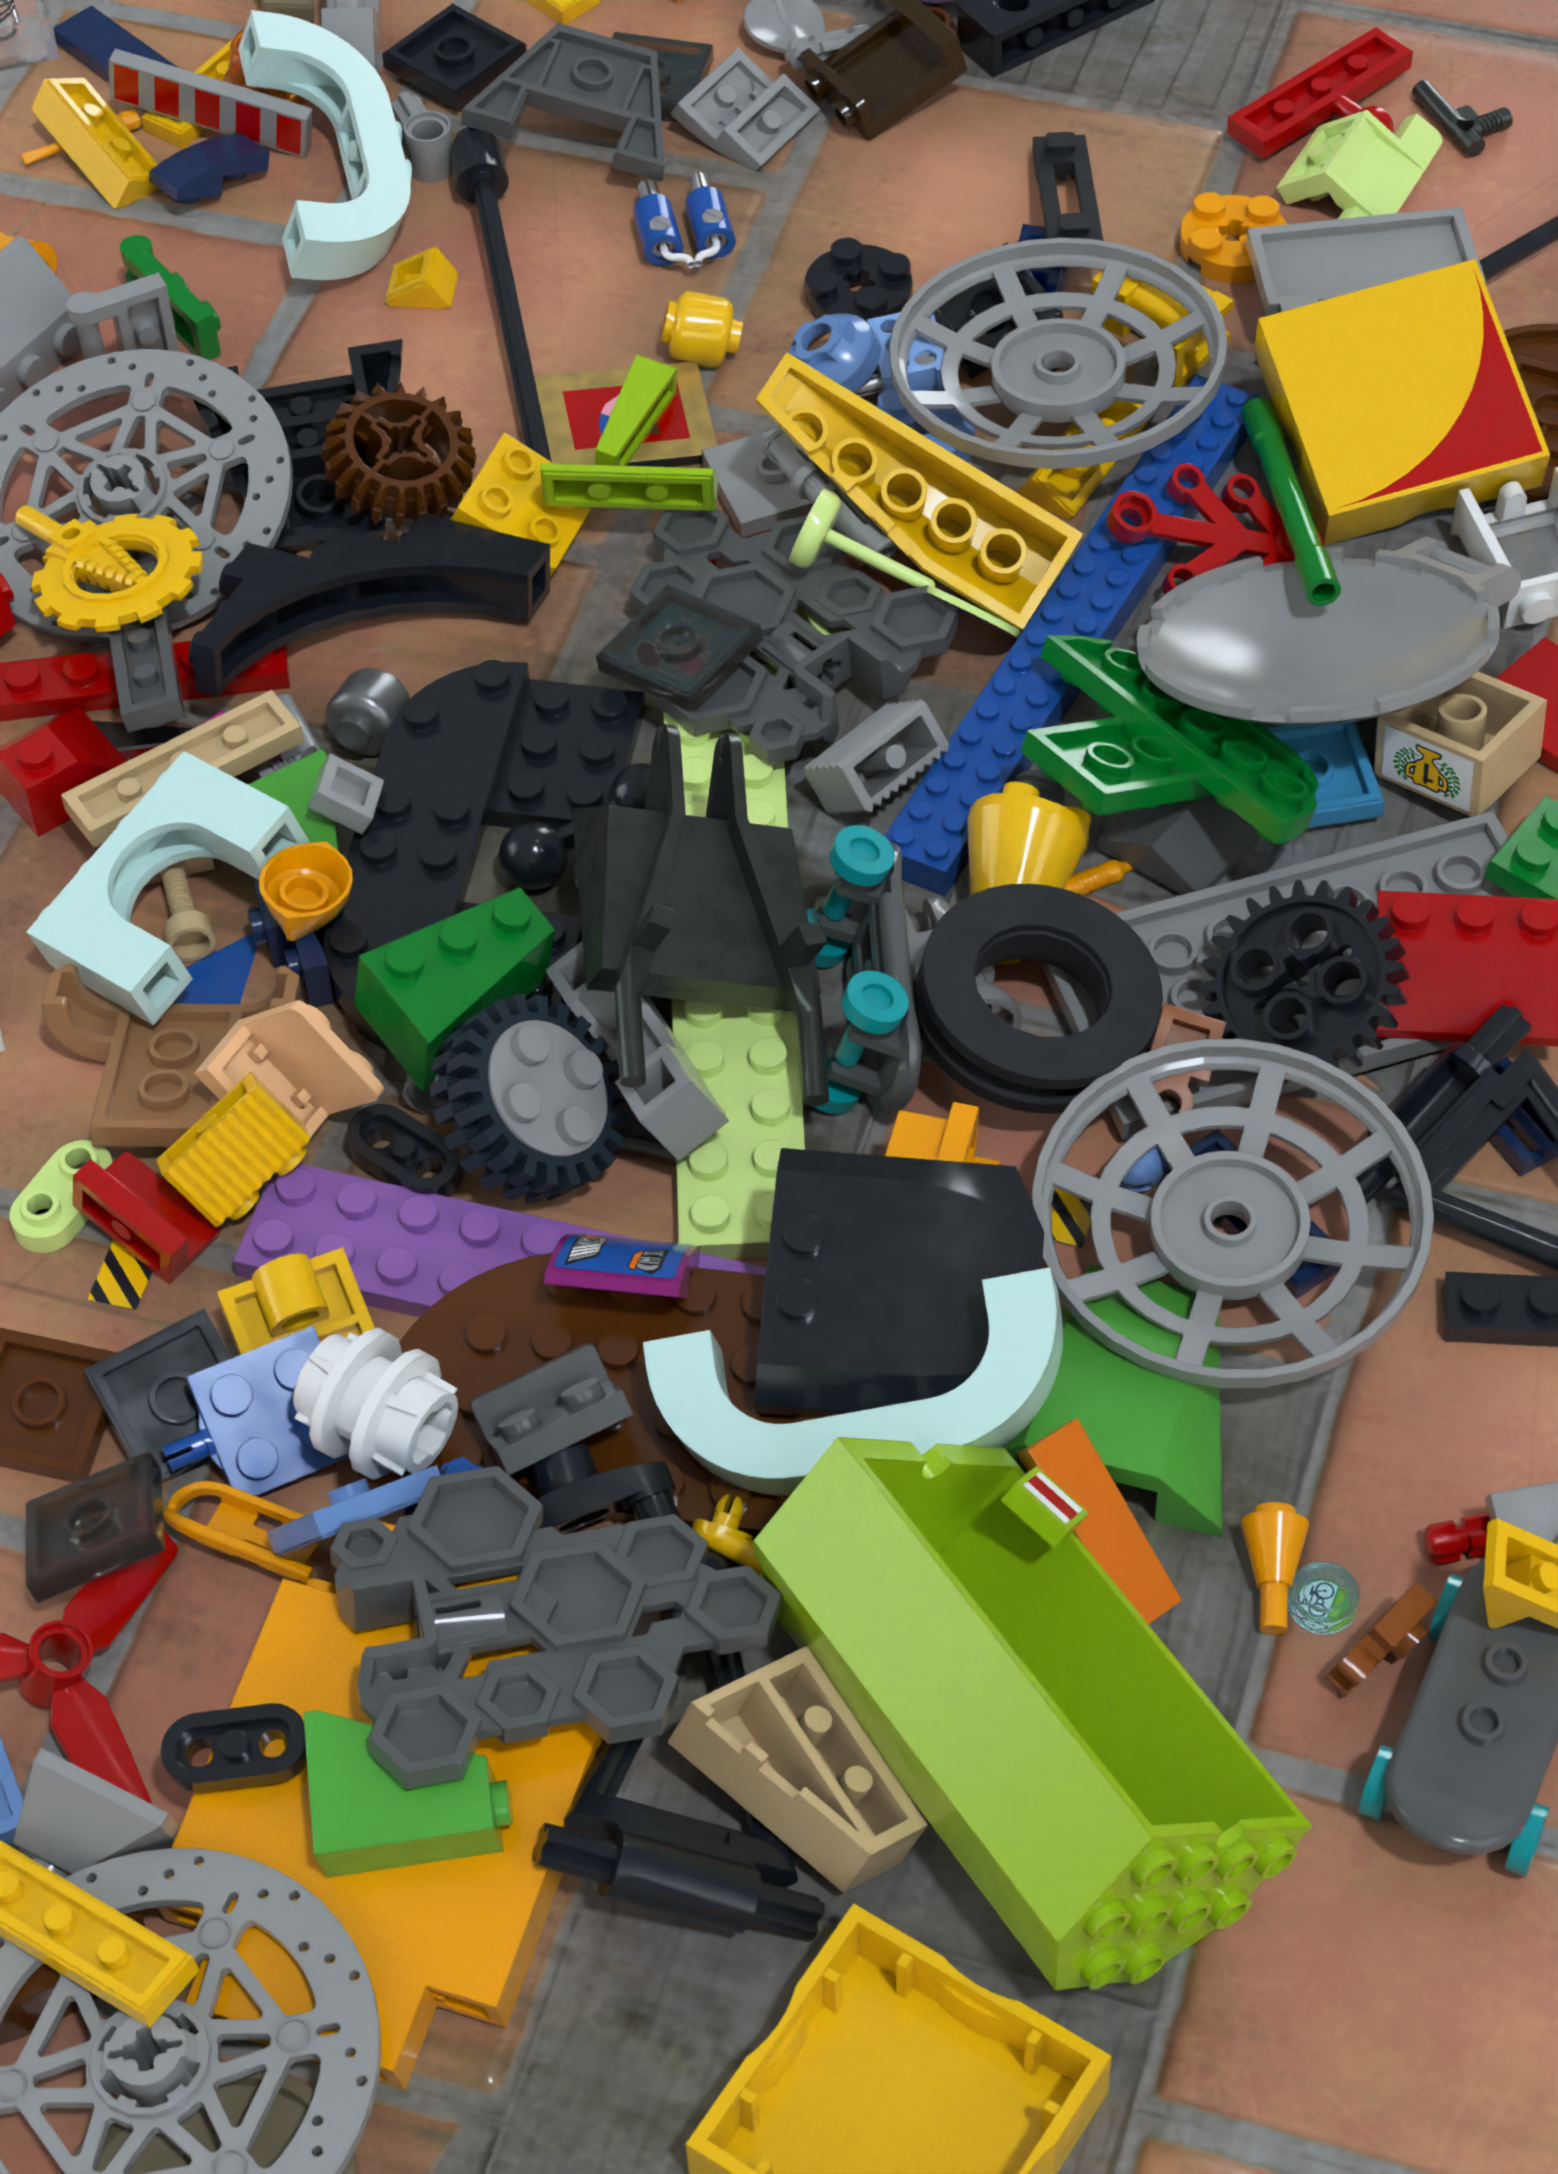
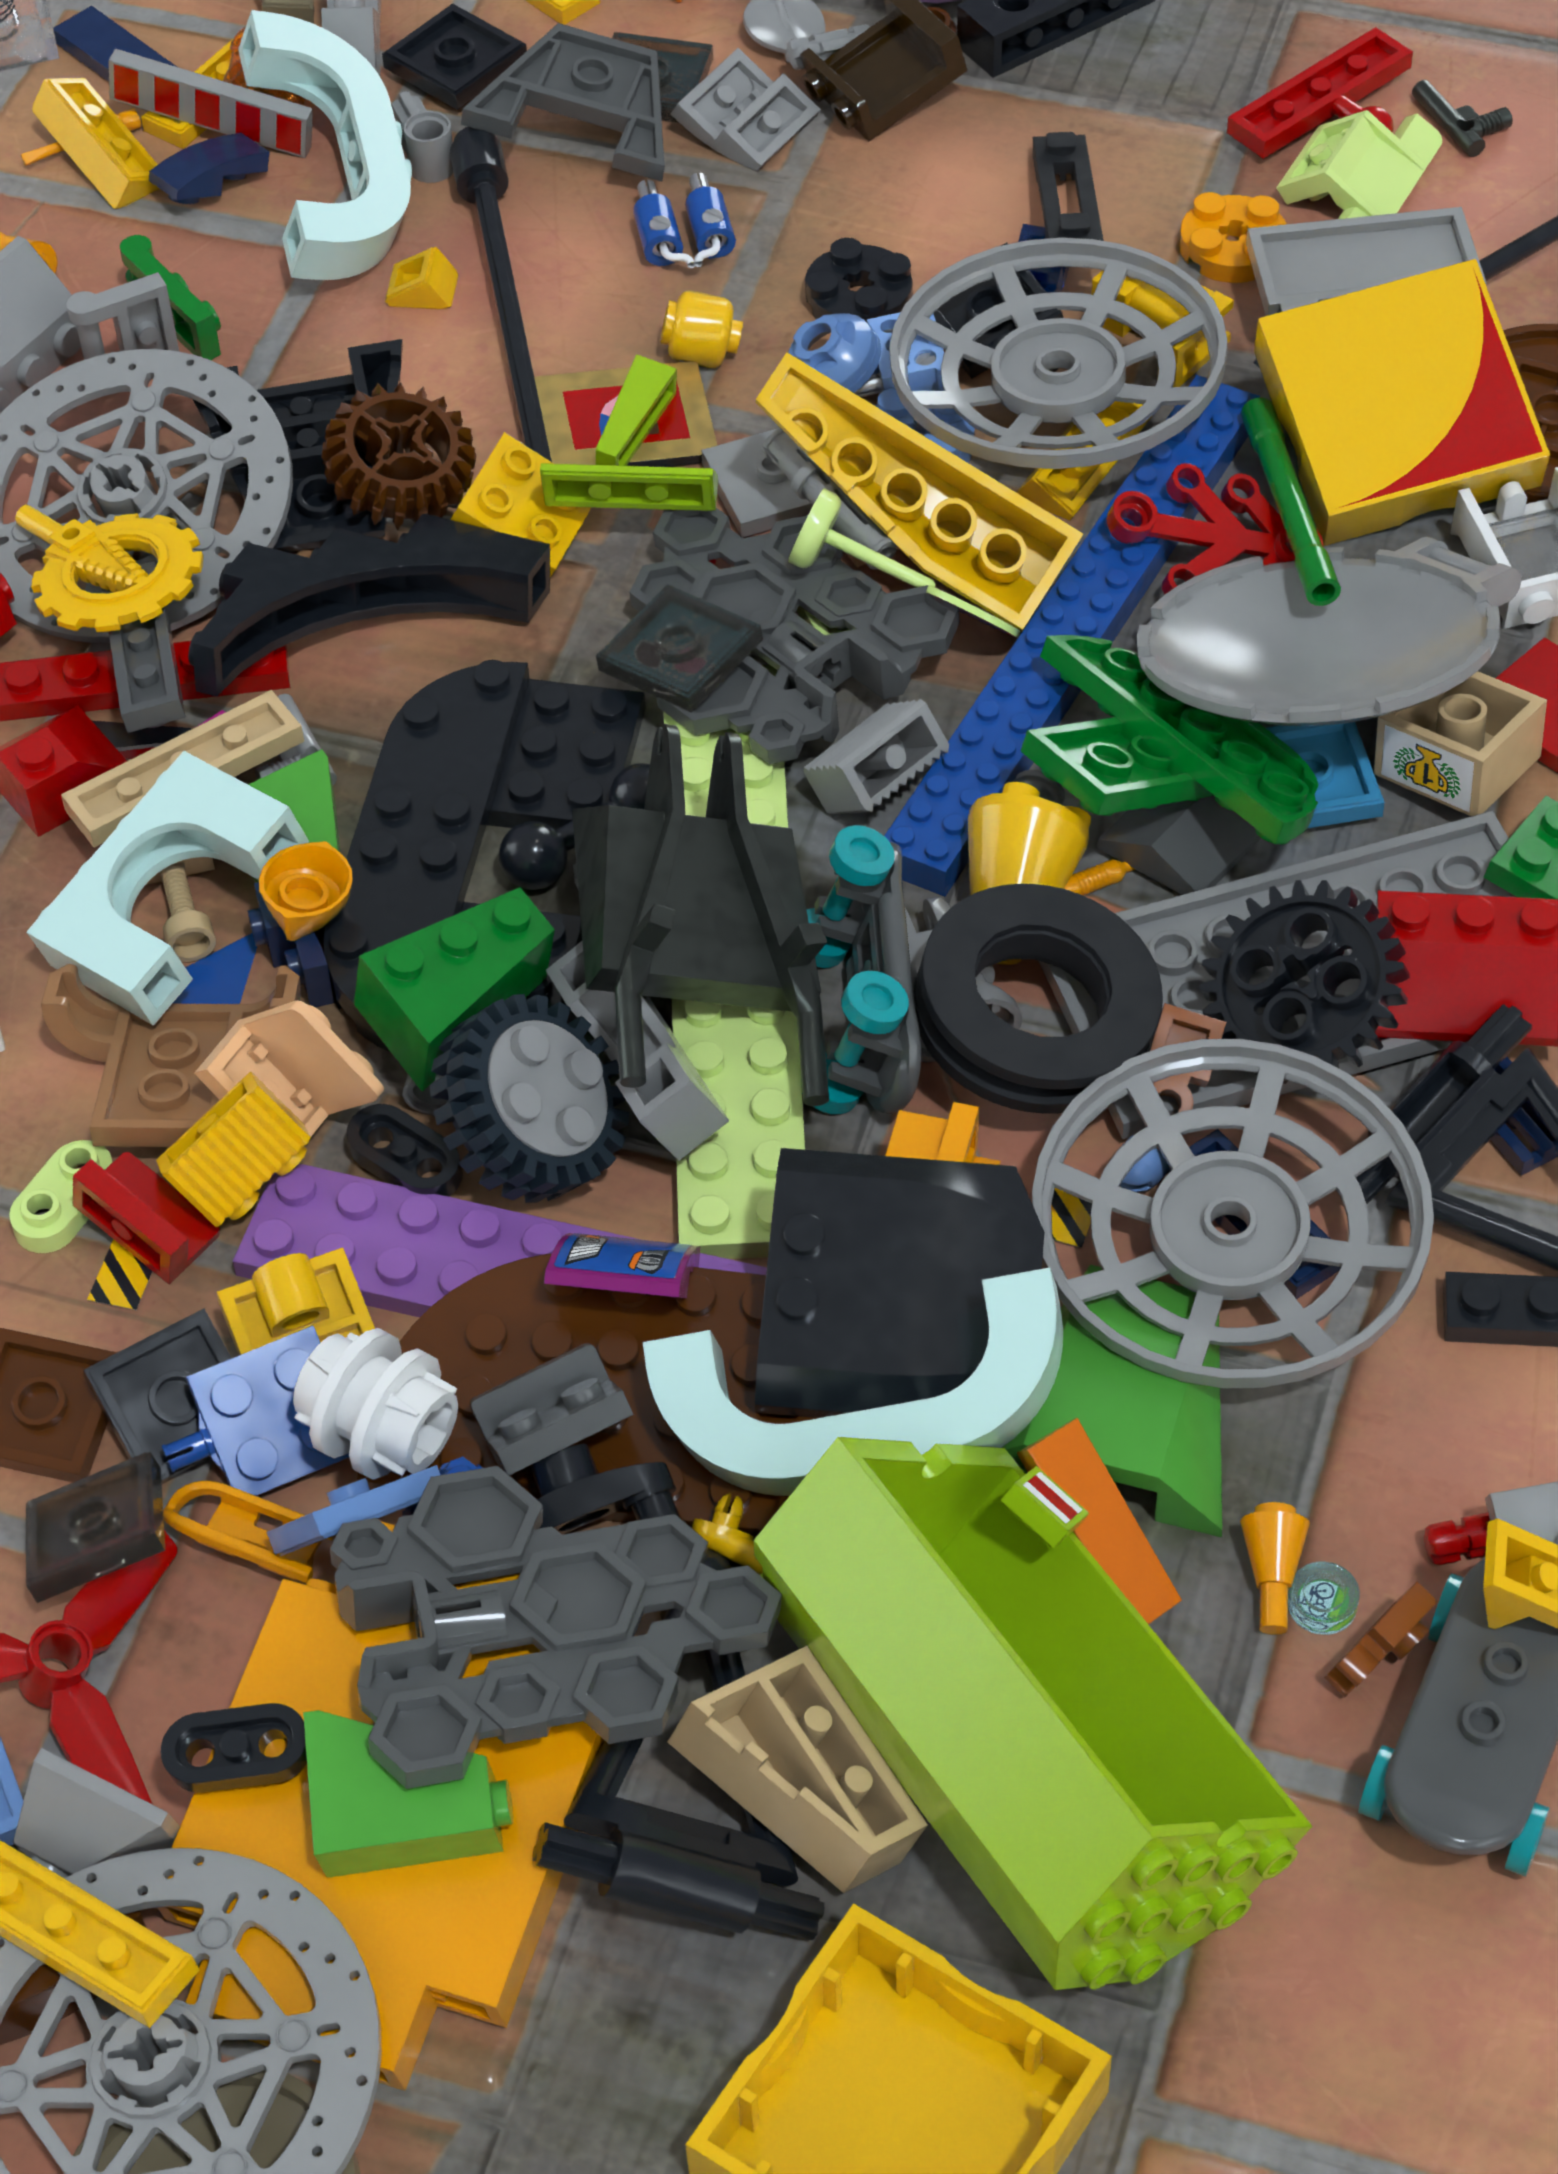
(345, 793): light grey plate -> none
(364, 710): flat silver head -> none

